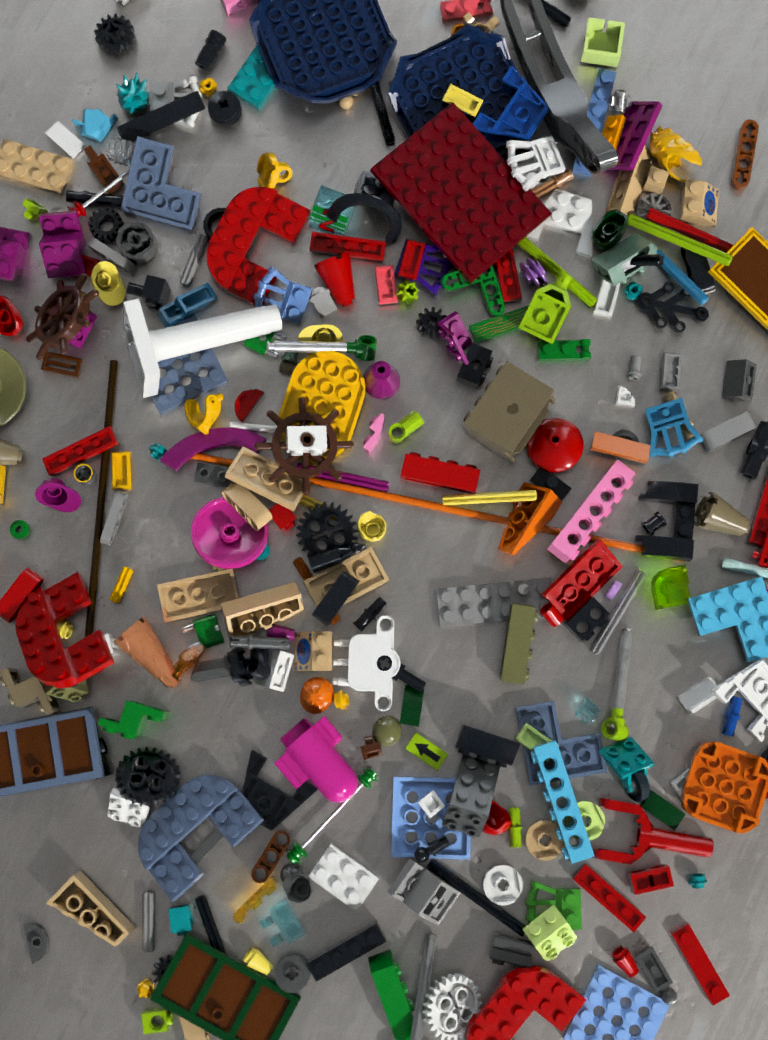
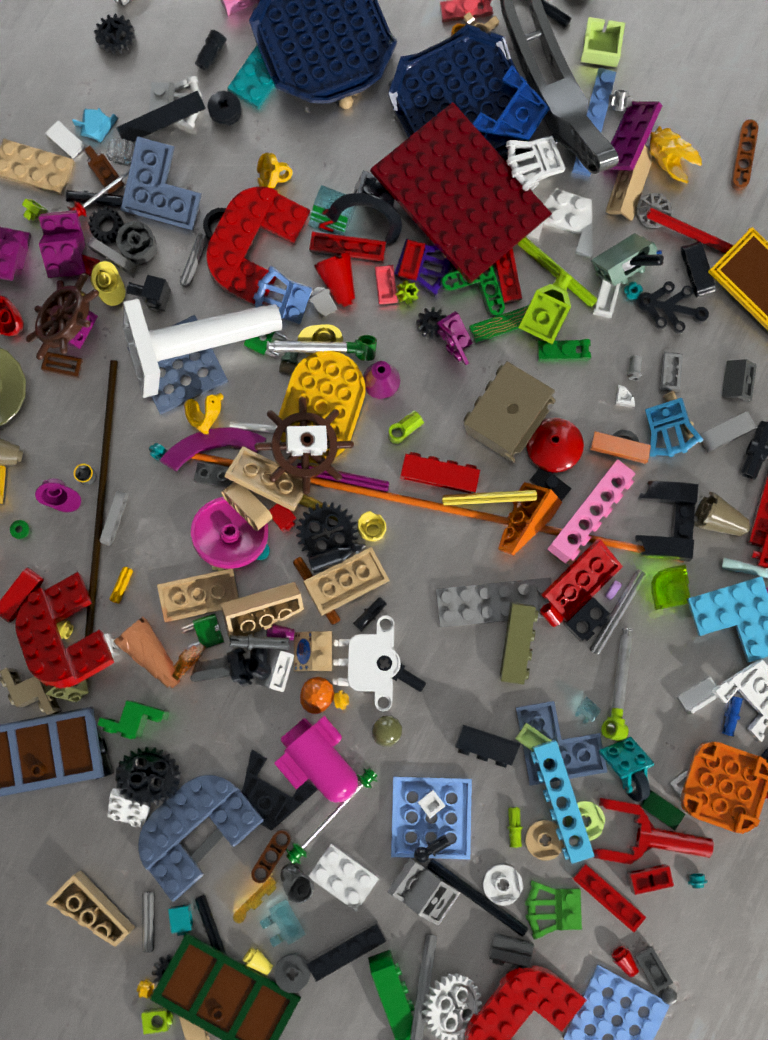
(37, 941): dark grey plate -> none
(80, 451): red plate -> none
(121, 470): yellow tile -> none
(133, 94): teal hair -> none
(186, 305): dark azure slope -> none
(208, 91): yellow plate -> none
(246, 402): red tile -> none
(335, 597): black beam -> none
(371, 749): reddish brown tile -> none
(376, 428): bright pink slope -> none
(380, 114): black piece -> none
(411, 706): dark green slope -> none
(426, 751): lime tile -> none
(463, 100): light yellow tile -> none
(471, 796): dark grey bracket -> none
(478, 355): black brick -> none
(497, 821): red hair -> none
(533, 272): medium lavender piece -> none
(550, 933): yellowish green bracket -> none
(555, 182): medium nougat axle -> none
(610, 229): dark green piece -> none
(613, 129): light orange plate -> none
(654, 523): black bush -> none
(655, 181): tan brick -> none
(680, 240): lime axle -> none
(683, 280): dark azure axle -> none
(698, 203): tan slope -> none
(700, 964): red plate -> none

